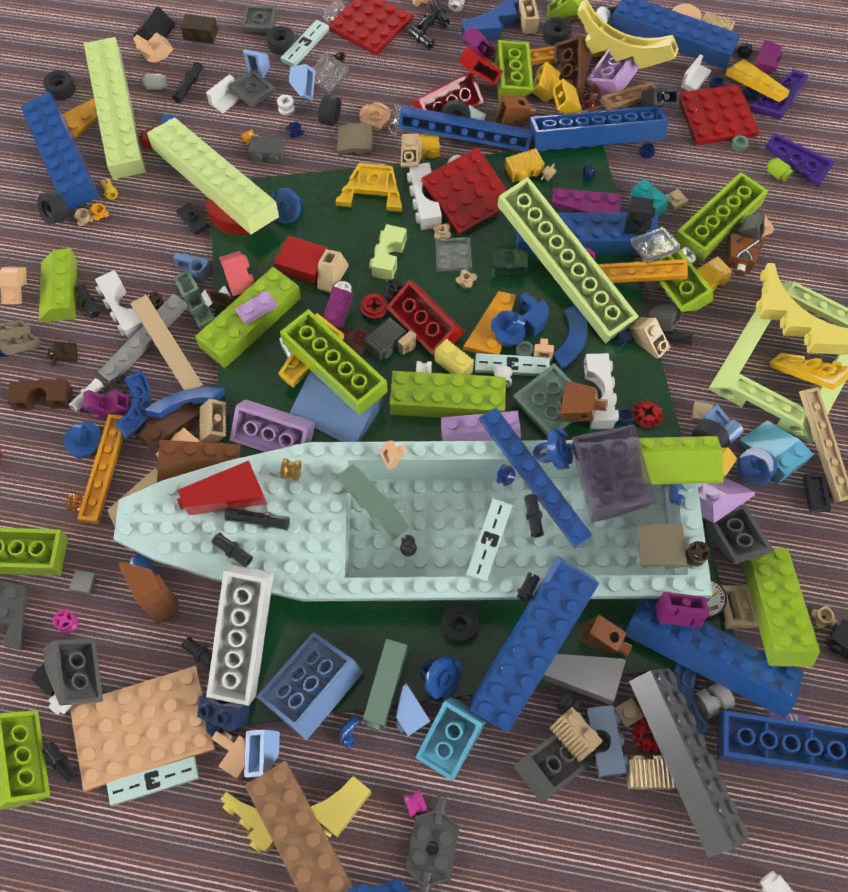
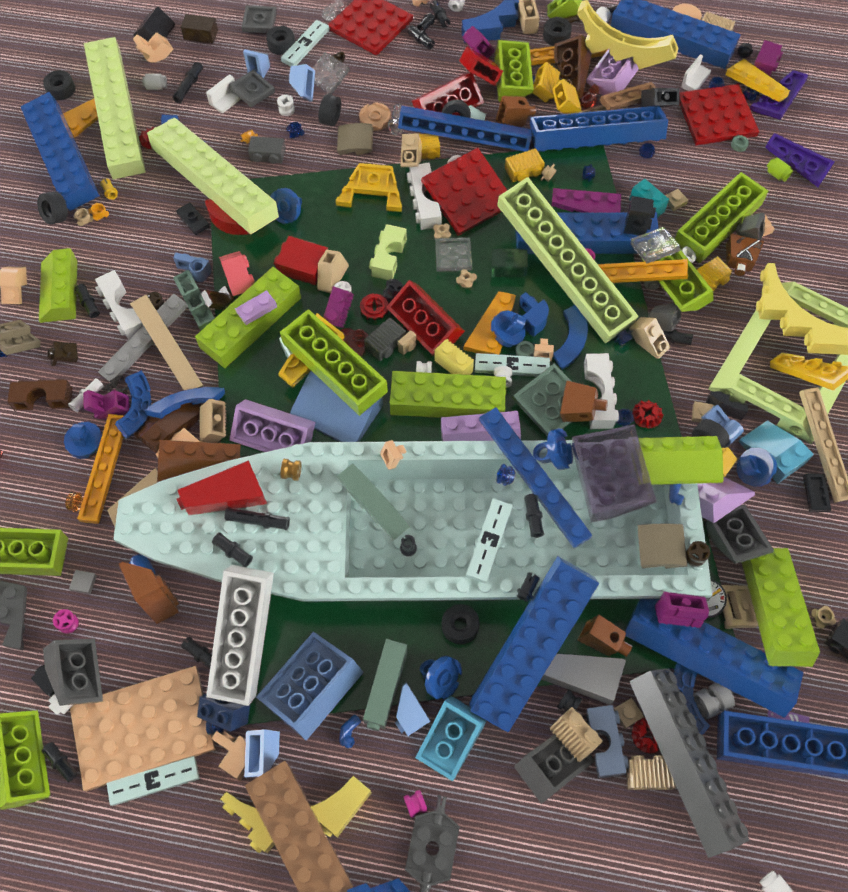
(732, 409): none -> black slope

